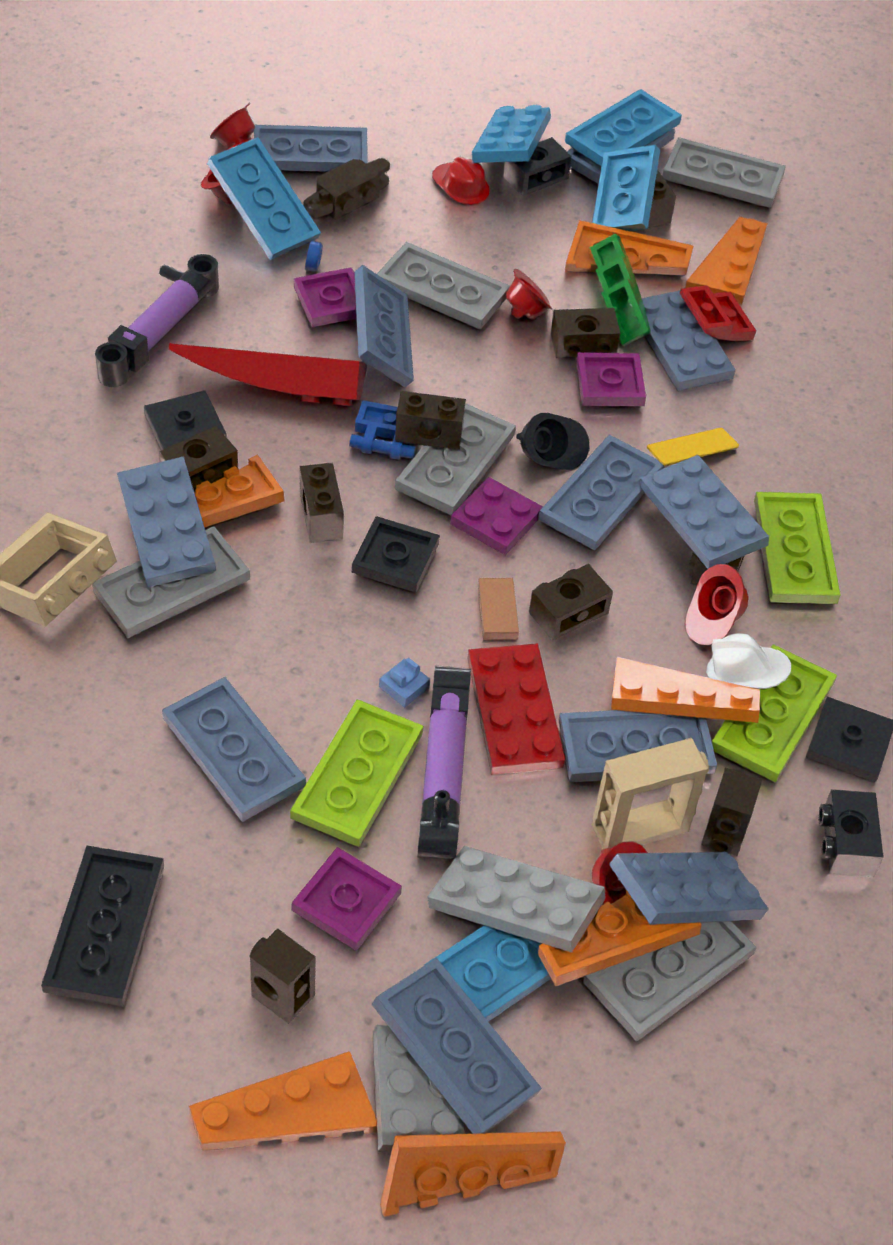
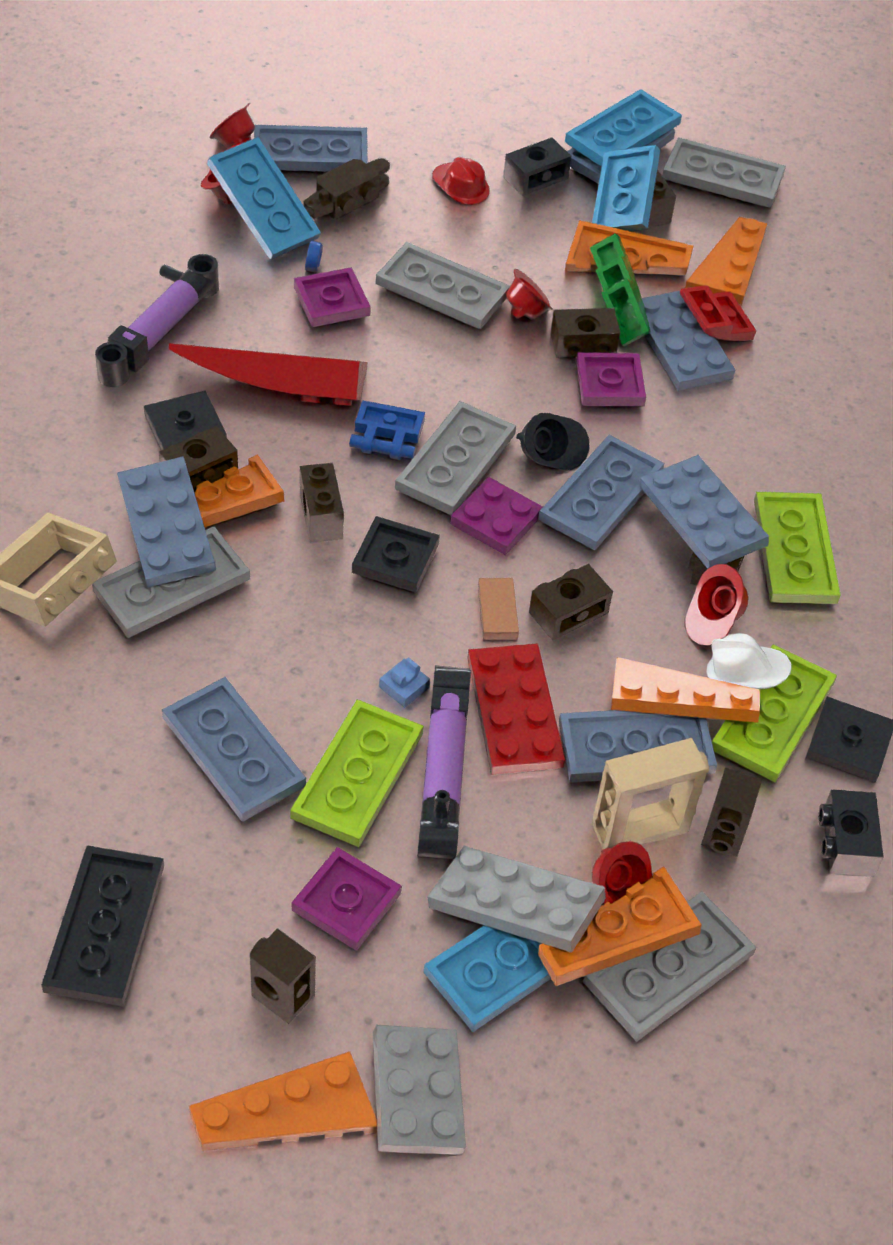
(383, 326): sand blue plate -> none
(430, 420): dark brown brick -> none
(450, 1164): orange wing -> none
(456, 1047): sand blue plate -> none
(511, 134): dark azure plate -> none
(688, 446): yellow piece -> none
(688, 887): sand blue plate -> none

